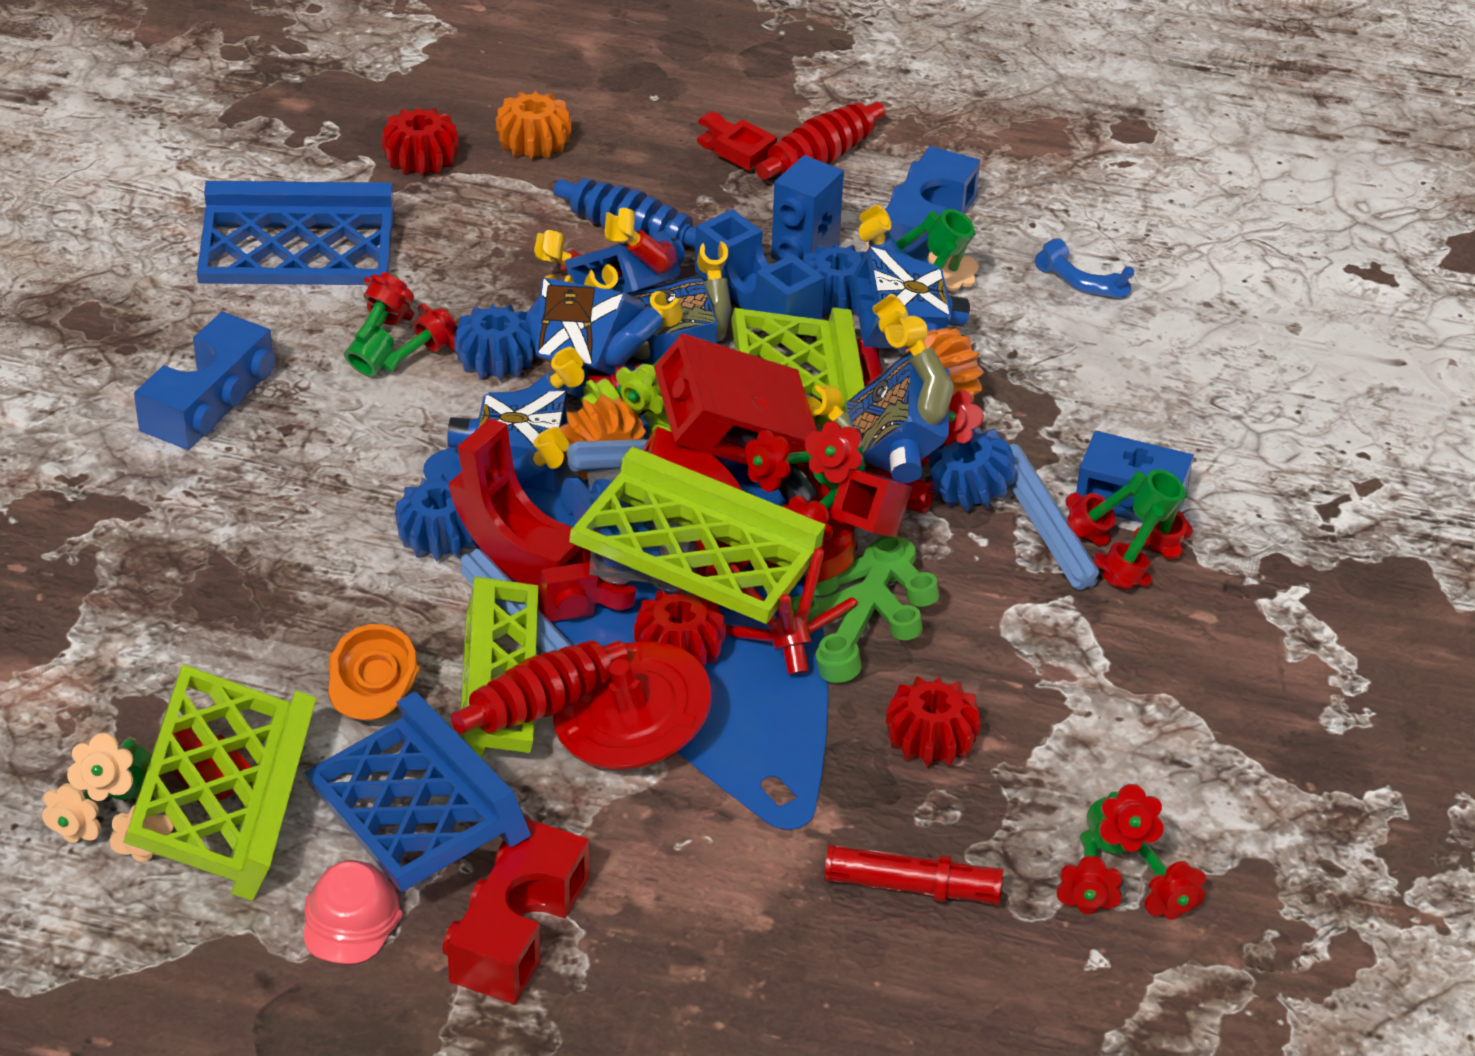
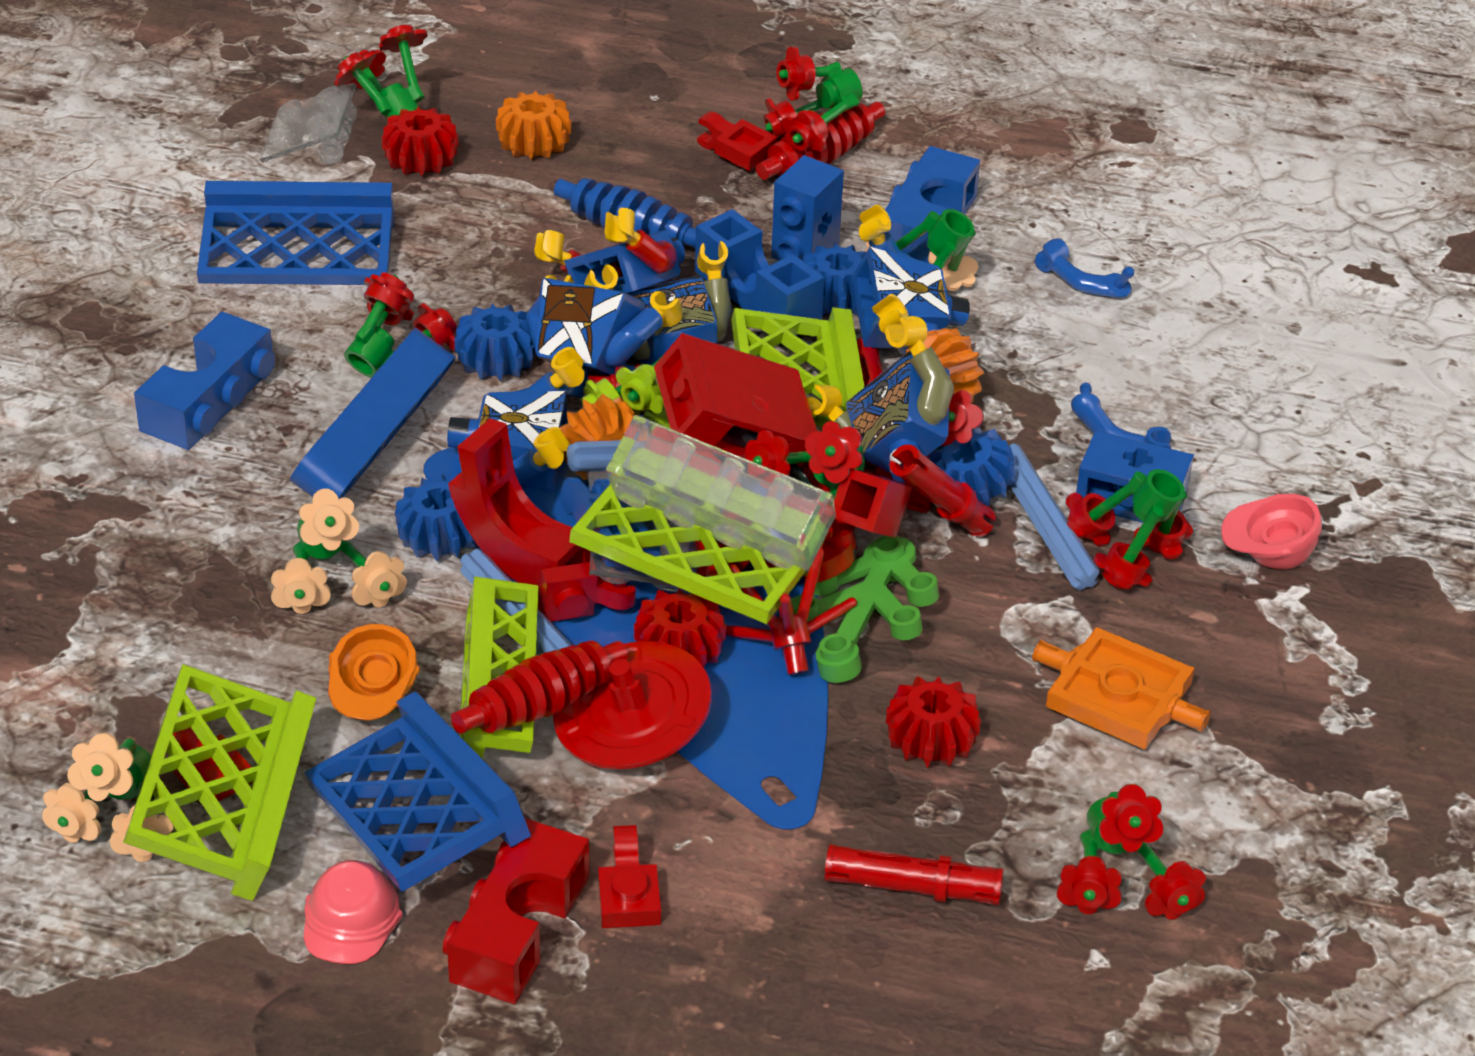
(316, 122): none -> clear hinge
(323, 532): none -> light nougat plant
(367, 65): none -> plant
(373, 416): none -> blue beam
(628, 890): none -> red plate
(721, 494): none -> clear brick
(805, 128): none -> plant
(952, 499): none -> red pin
(1089, 411): none -> blue piece
(1120, 687): none -> orange plate
(1274, 530): none -> coral hat

